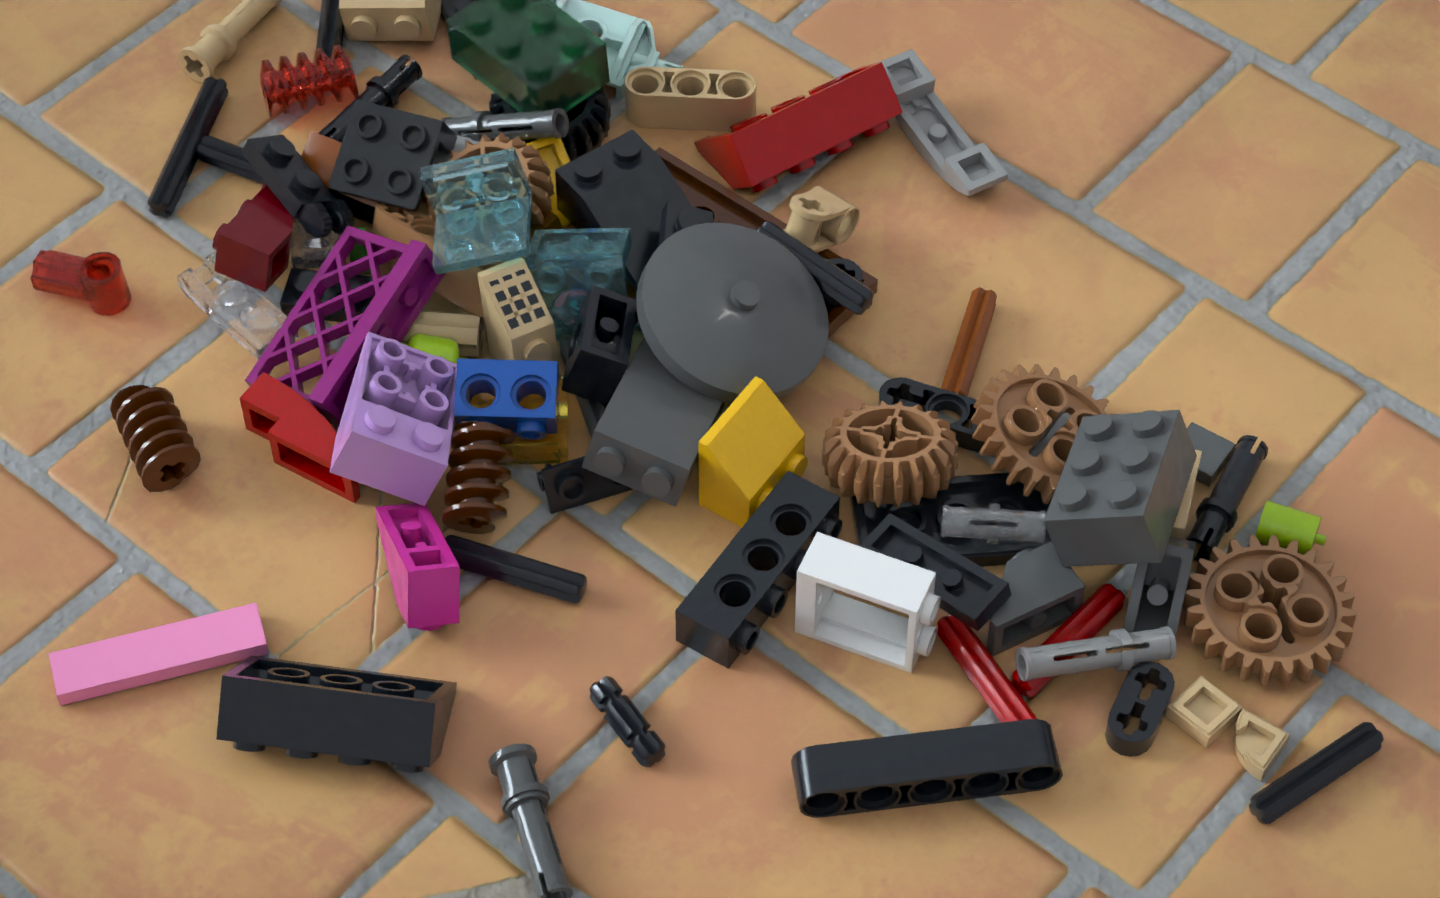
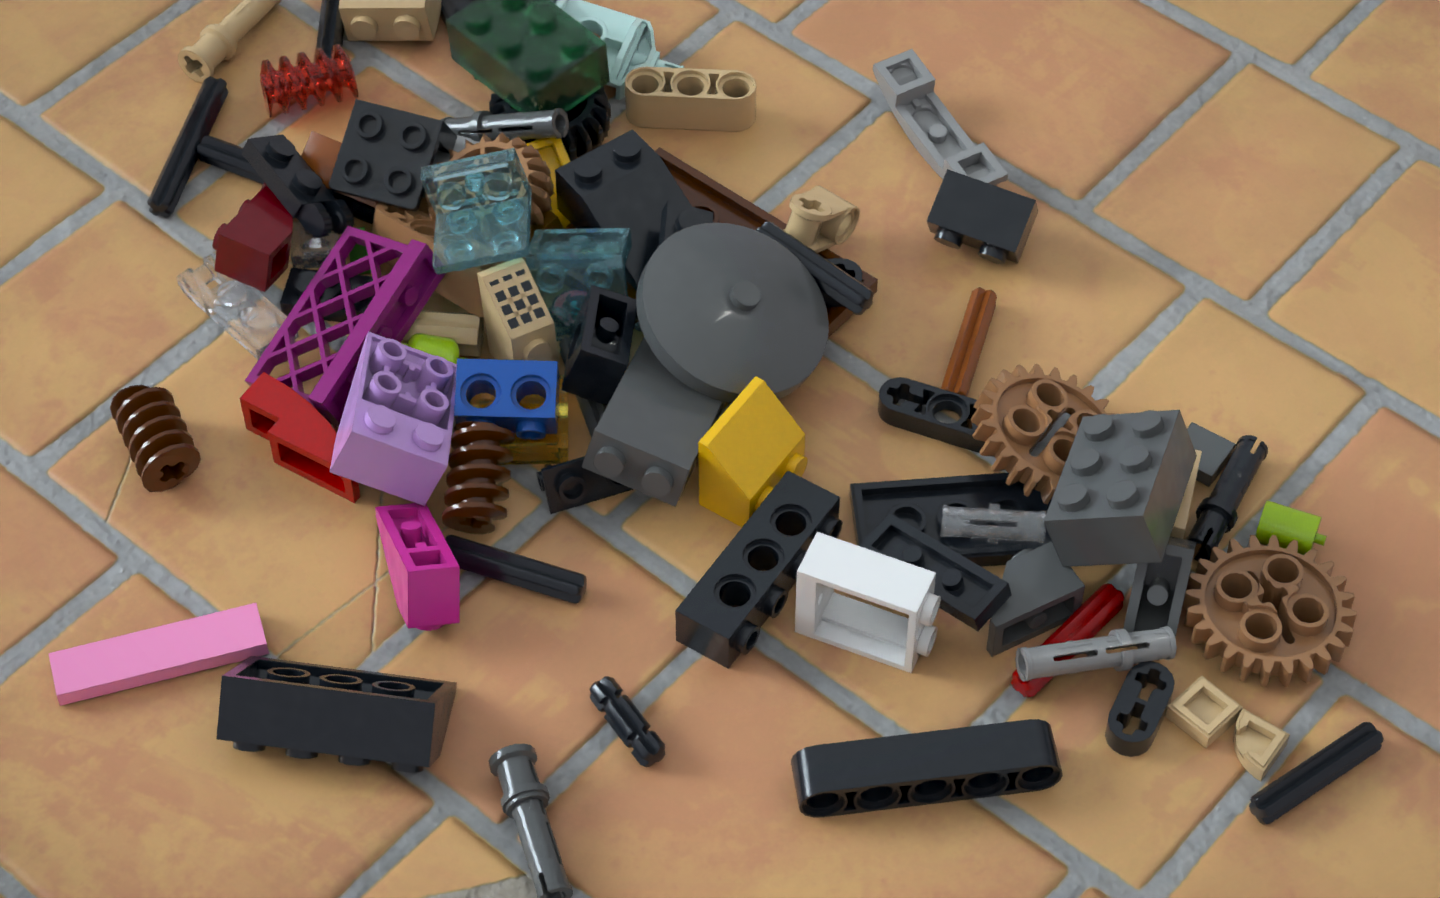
(91, 279): clear red piece -> none
(380, 90): black pin -> none
(803, 129): red wedge -> none
(890, 454): medium nougat gear -> none
(982, 218): none -> black brick
(983, 670): red axle -> none

